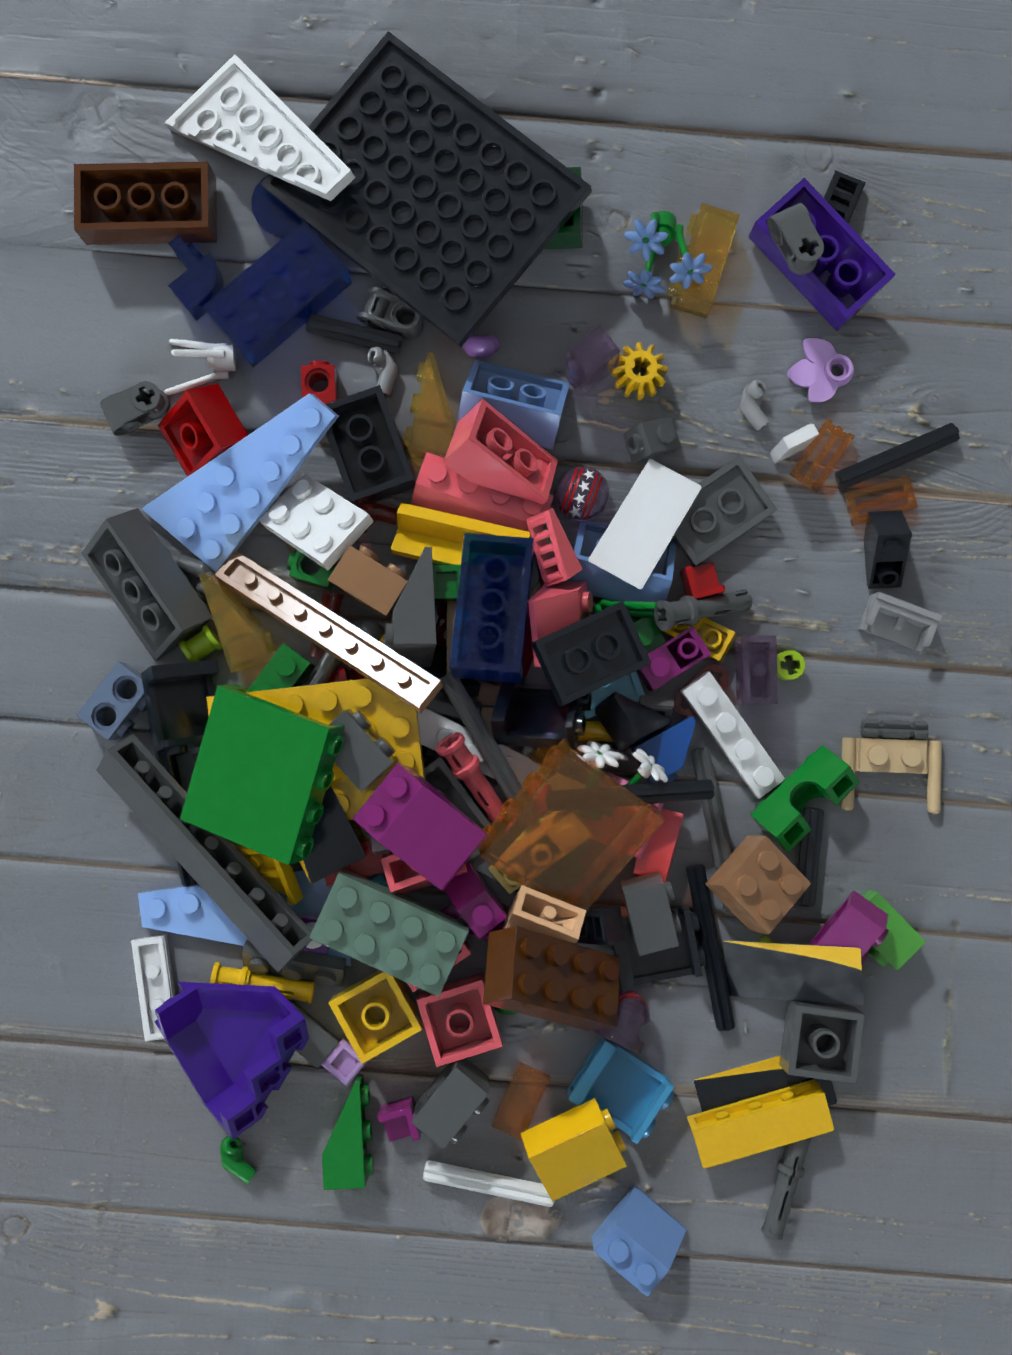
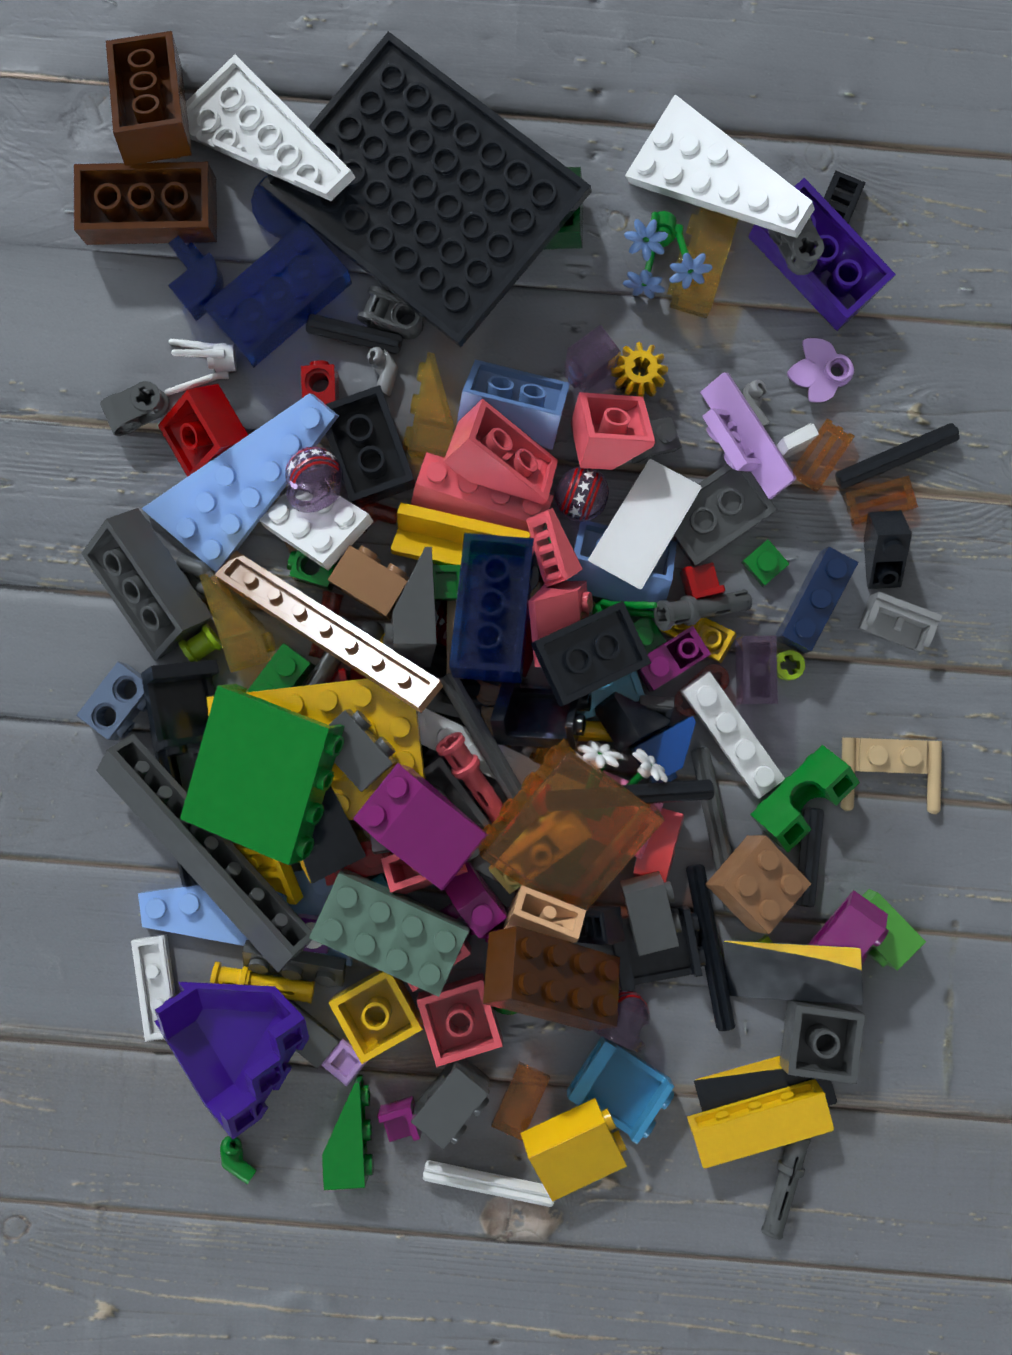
(148, 98): none -> reddish brown brick
(314, 472): none -> clear purple helmet
(481, 346): medium lavender arm -> none
(610, 429): none -> coral slope
(639, 1240): medium blue slope -> none
(707, 168): none -> white wing
(743, 437): none -> lavender bracket
(765, 563): none -> green plate
(816, 600): none -> dark blue brick
(894, 729): dark grey axle -> none

